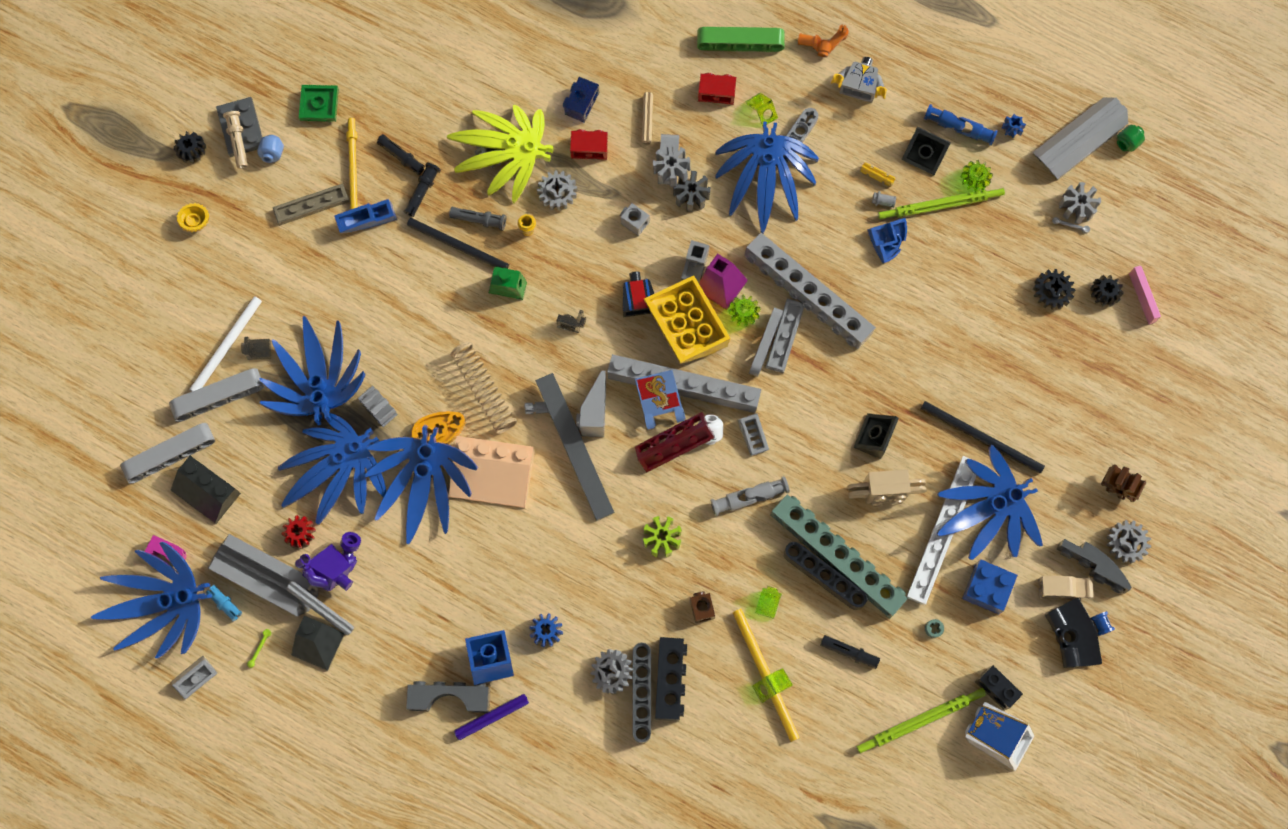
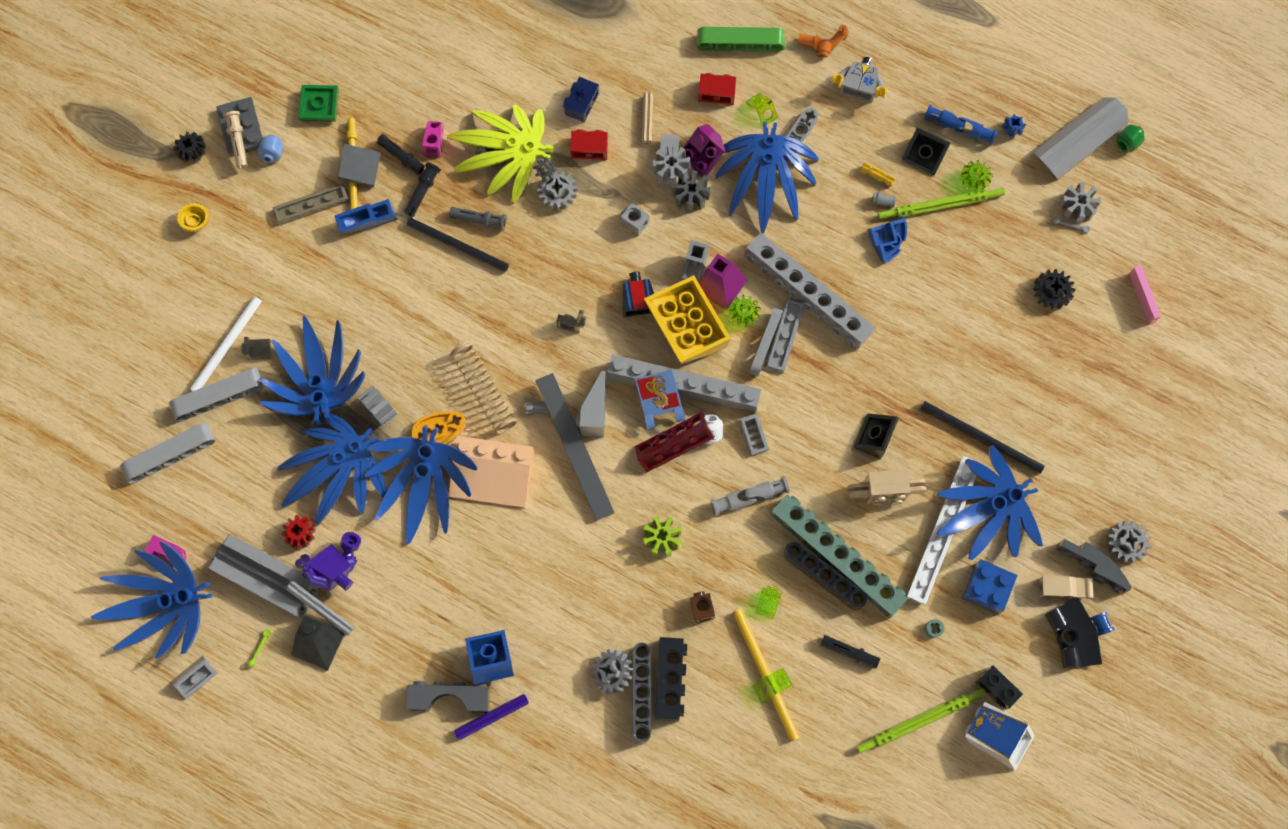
(203, 489): pearl dark grey slope -> none
(224, 603): dark azure pin -> none
(358, 165): none -> dark grey tile
(433, 139): none -> dark pink leg
(506, 283): green torso -> none
(527, 224): yellow cone -> none
(539, 632): blue gear -> none
(541, 171): none -> dark grey gear
(704, 149): none -> magenta slope
(1110, 285): black gear -> none
(1123, 483): reddish brown gear -> none

